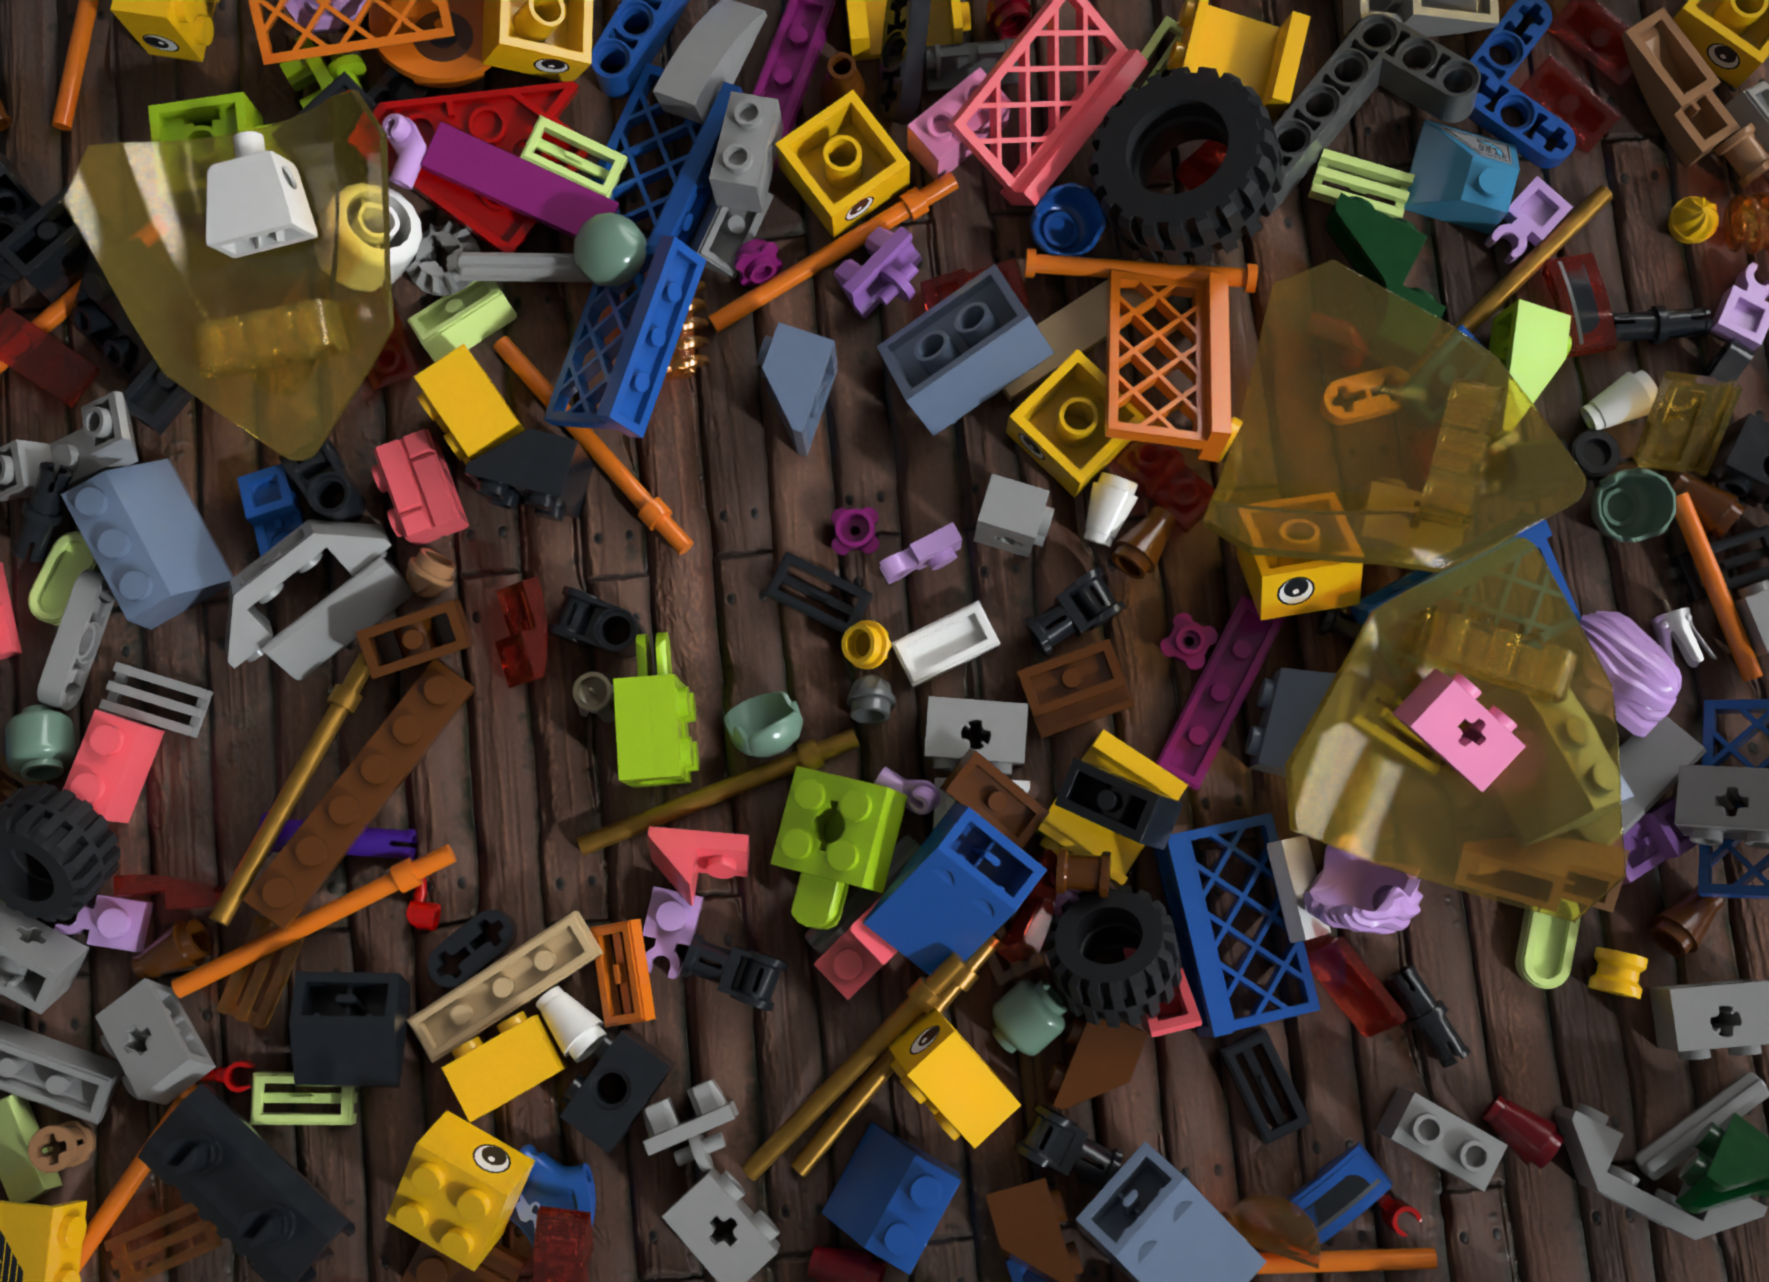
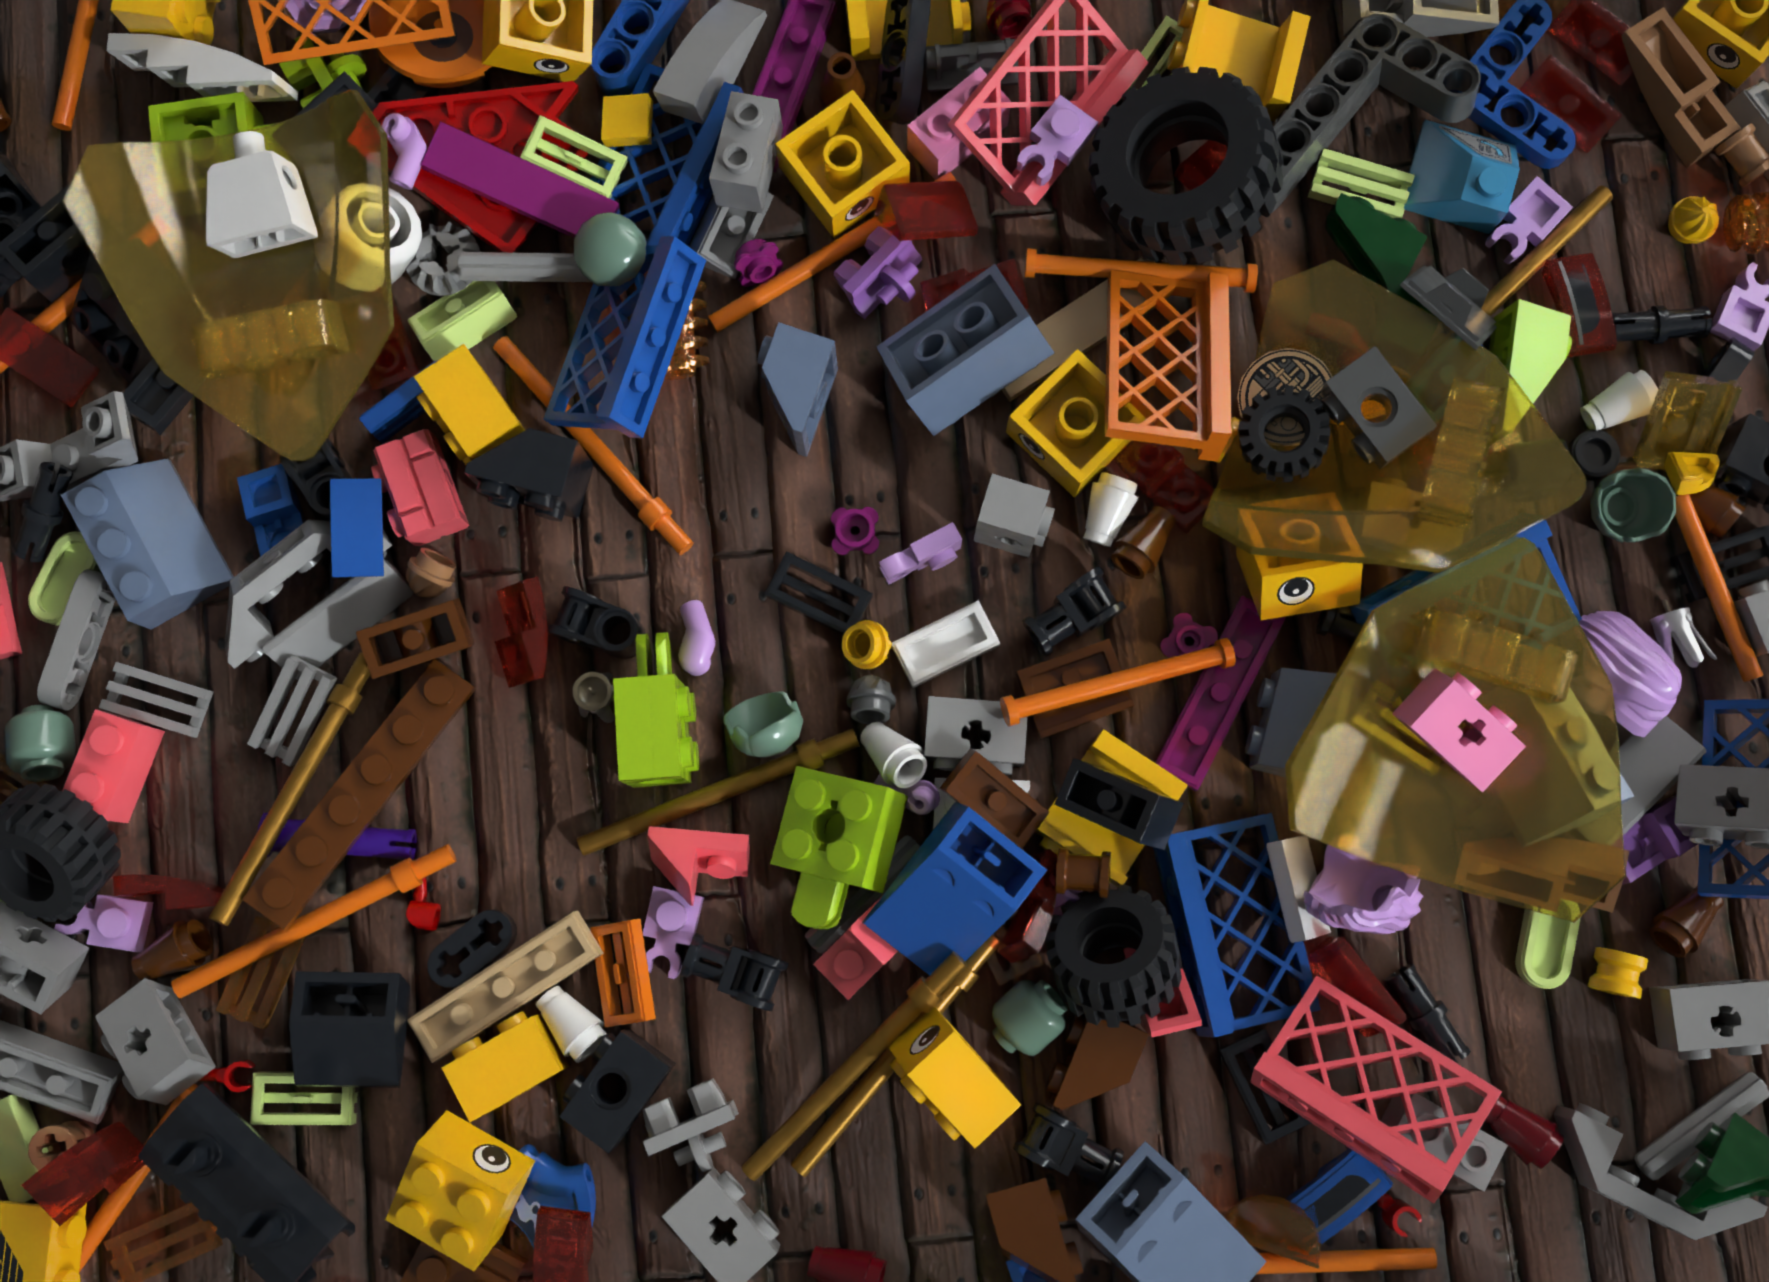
(84, 1170): none -> clear red slope
(199, 66): none -> white slope
(275, 702): none -> light grey tile
(356, 527): none -> blue slope
(394, 410): none -> blue tile
(627, 120): none -> yellow tile
(698, 639): none -> lavender arm
(891, 1197): blue slope -> none
(895, 756): none -> white cone
(926, 210): none -> clear red slope
(1059, 136): none -> lavender plate
(1067, 221): blue hair -> none
(1220, 654): none -> orange bar
(1280, 369): none -> tile
(1284, 404): none -> black tyre
(1362, 1129): none -> coral fence
(1374, 379): none -> dark grey brick
(1453, 300): none -> dark grey piece
(1691, 471): none -> yellow tile

